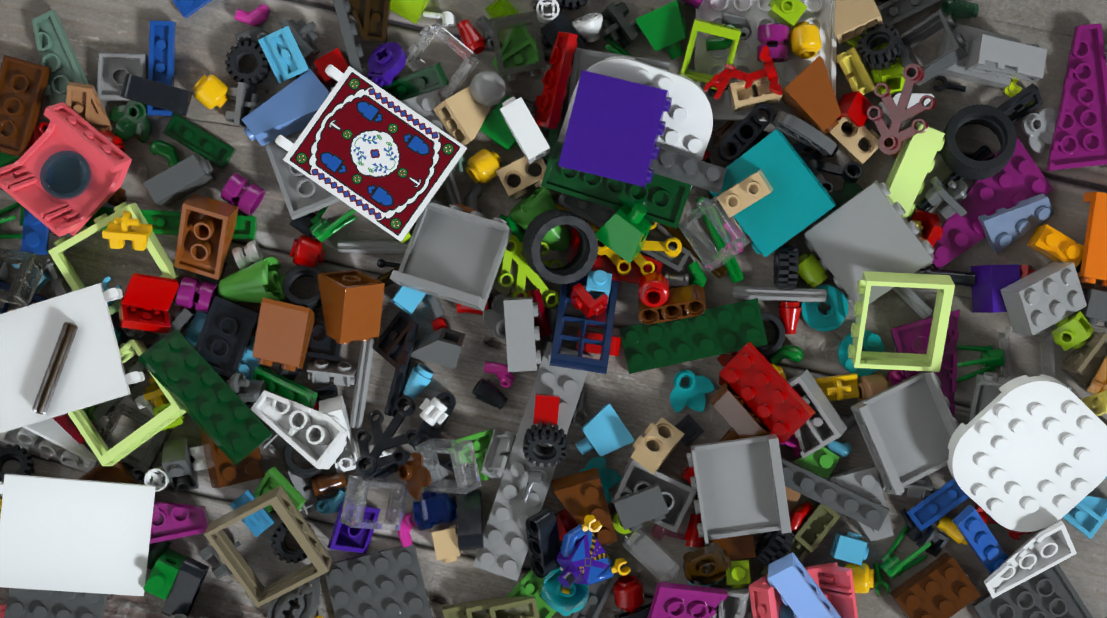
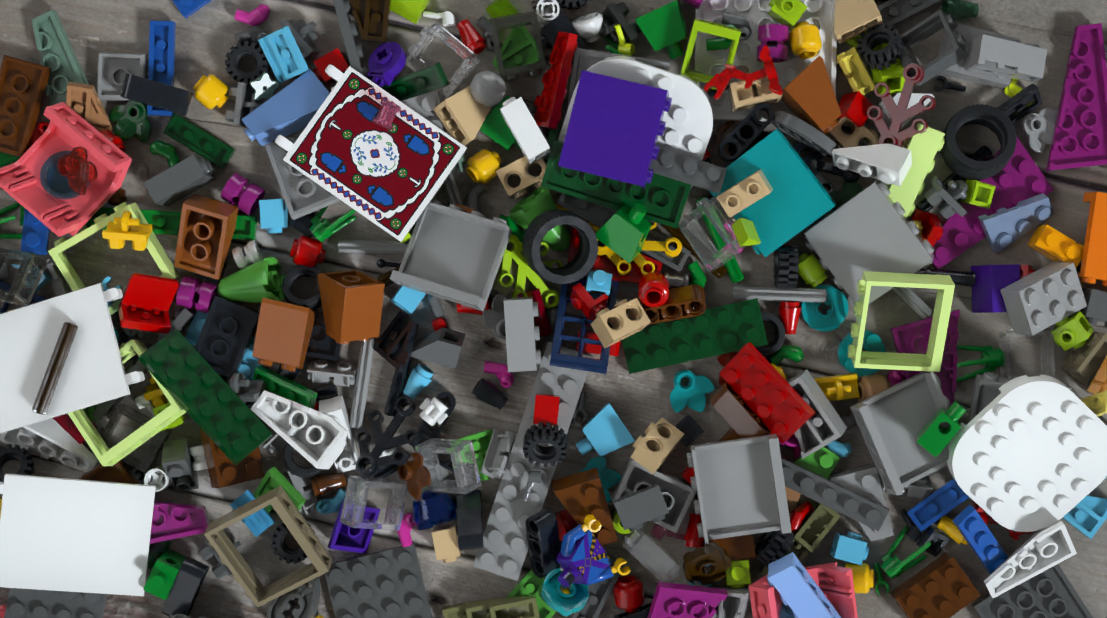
(77, 169): none -> clear red plate
(258, 85): none -> plate
(273, 215): none -> medium azure brick
(386, 114): none -> clear pink bush
(622, 325): none -> tan brick
(624, 48): none -> neon yellow hand
(745, 232): none -> lime slope
(877, 161): none -> white slope
(933, 436): none -> green torso
(979, 194): none -> lime slope

